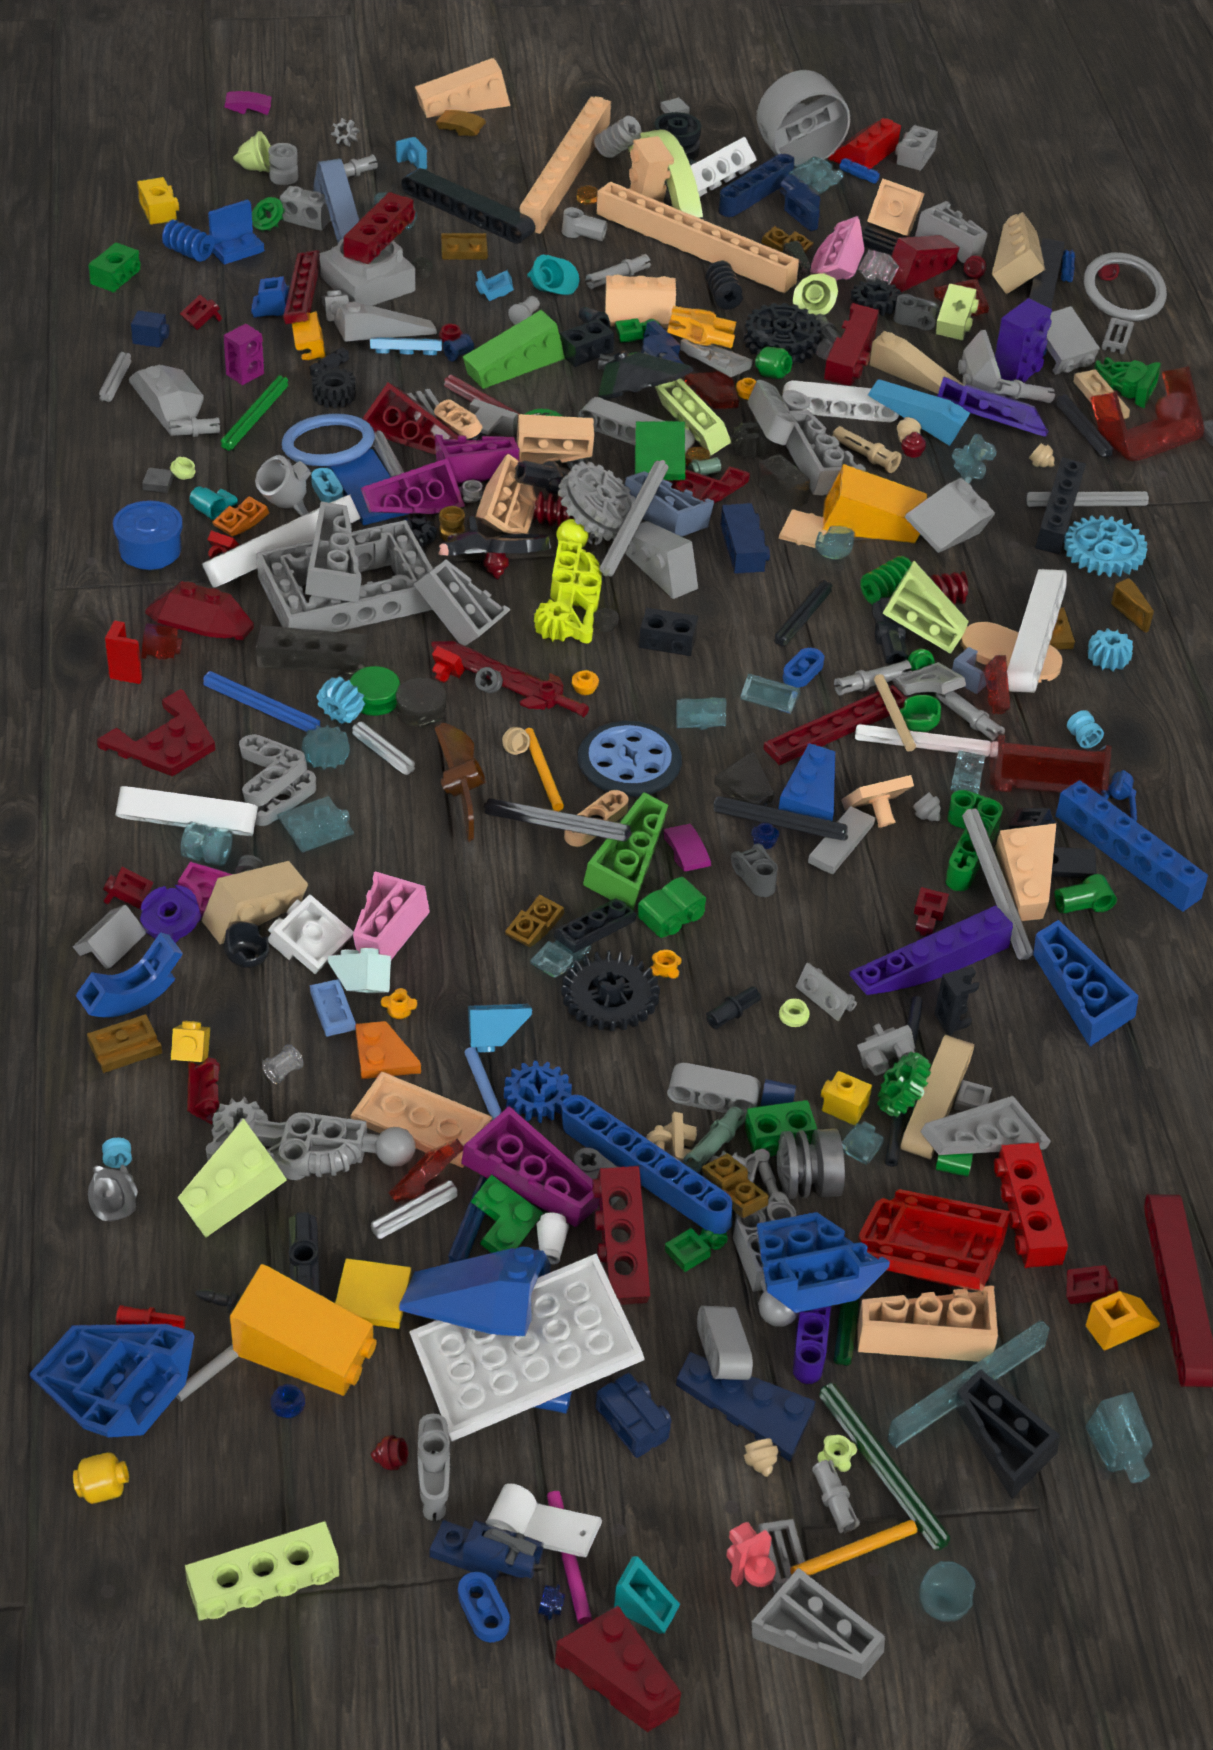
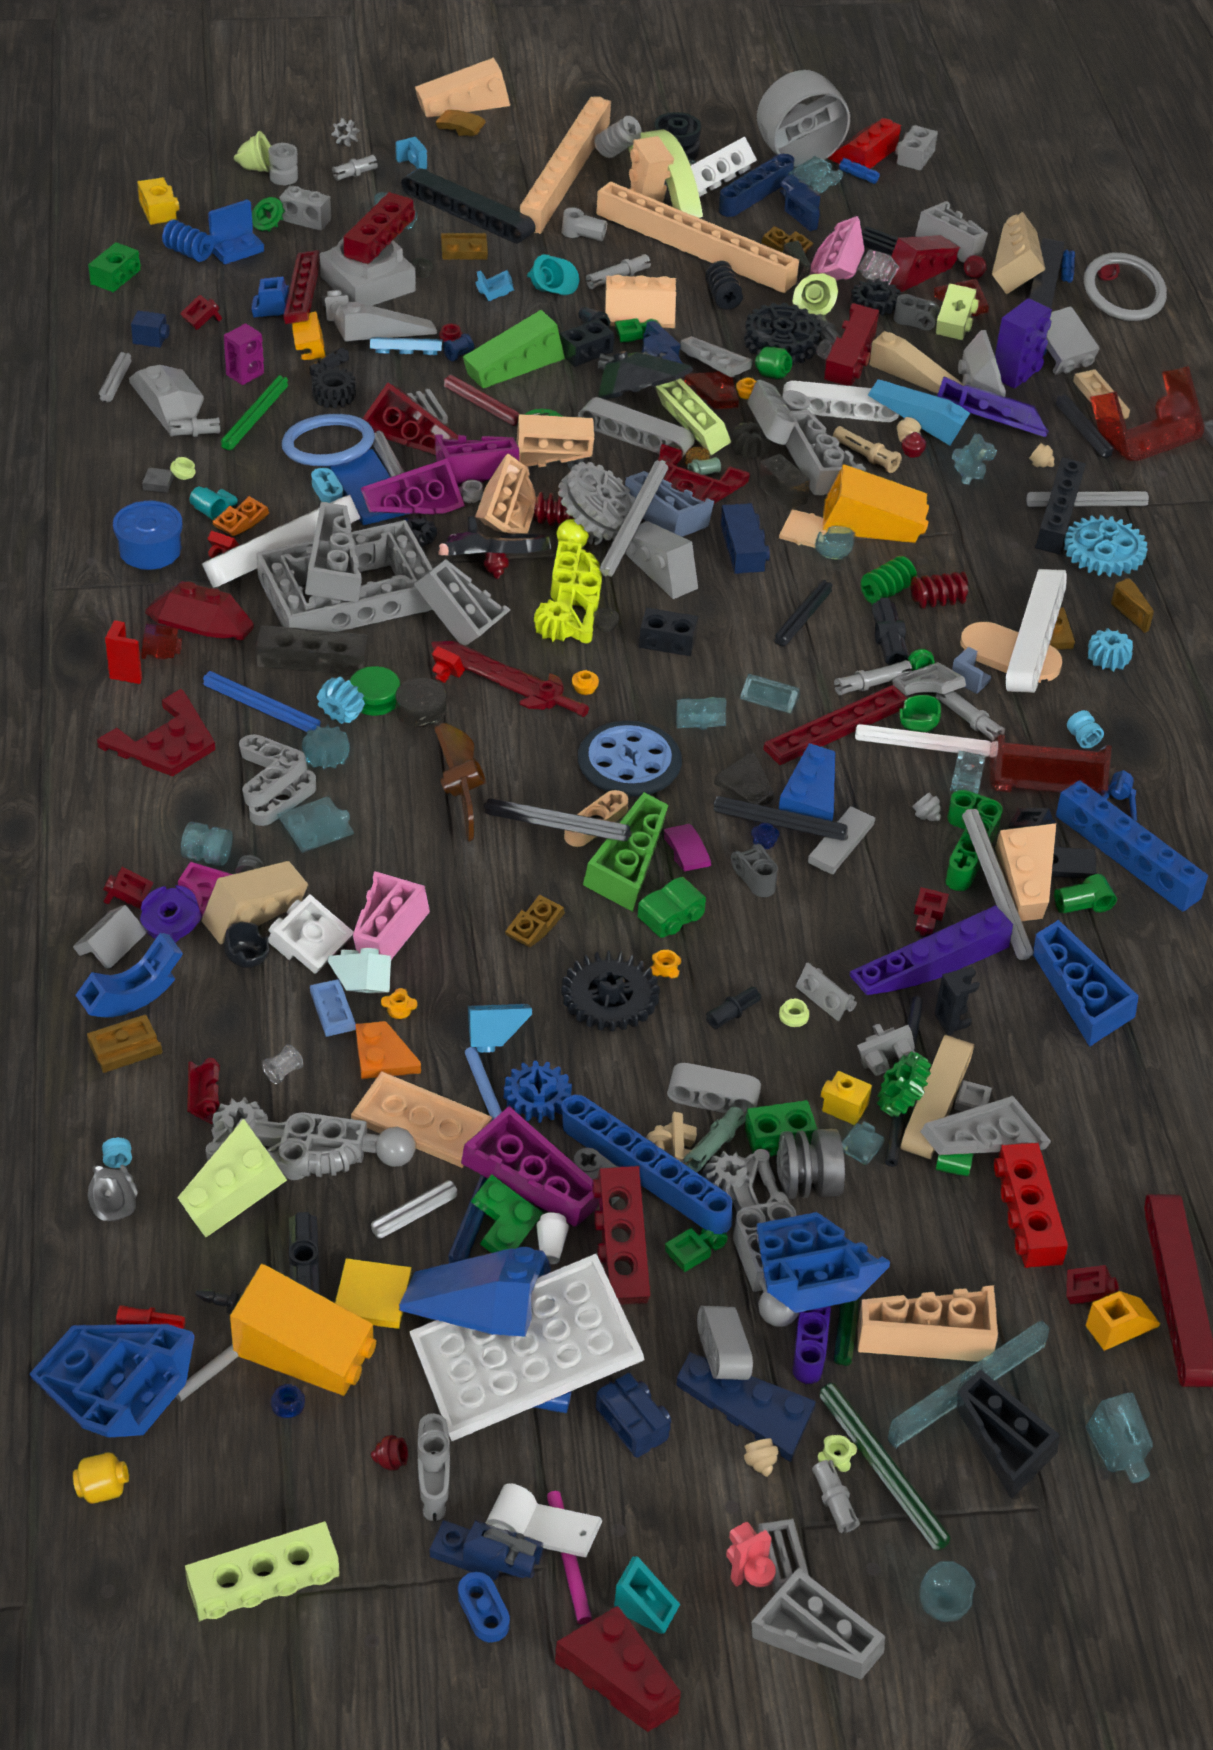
(180, 809): white beam -> none
(190, 1042): yellow brick -> none
(241, 100): magenta slope -> none
(283, 484): light grey piece -> none
(333, 183): sand blue beam -> none
(383, 748): light grey axle -> none
(425, 1169): clear red wing -> none
(451, 521): pearl gold wheel -> none
(458, 419): light nougat beam -> none
(482, 684): dark grey bush -> none
(494, 419): light grey piece -> none
(515, 740): tan plate -> none
(523, 310): light grey pin -> none
(541, 475): black piece -> none
(544, 771): light orange bar -> none
(551, 1601): clear blue plate -> none
(556, 958): clear light blue slope -> none
(587, 194): clear orange tile -> none
(595, 925): black tile -> none
(661, 442): green tile -> none
(674, 105): light grey tile -> none
(701, 327): light orange connector -> none
(733, 1179): pearl gold slope -> none
(777, 1093): dark blue slope -> none
(803, 667): blue plate -> none
(856, 1548): light orange bar -> none
(879, 796): light nougat tile -> none
(894, 712): tan bar -> none
(895, 207): light nougat tile -> none
(926, 610): yellowish green wedge -> none
(936, 1238): red wedge -> none
(950, 515): light grey slope -> none
(997, 684): clear red wing -> none
(1018, 389): light grey pin -> none
(1115, 344): light grey tile -> none
(1130, 378): green piece -> none

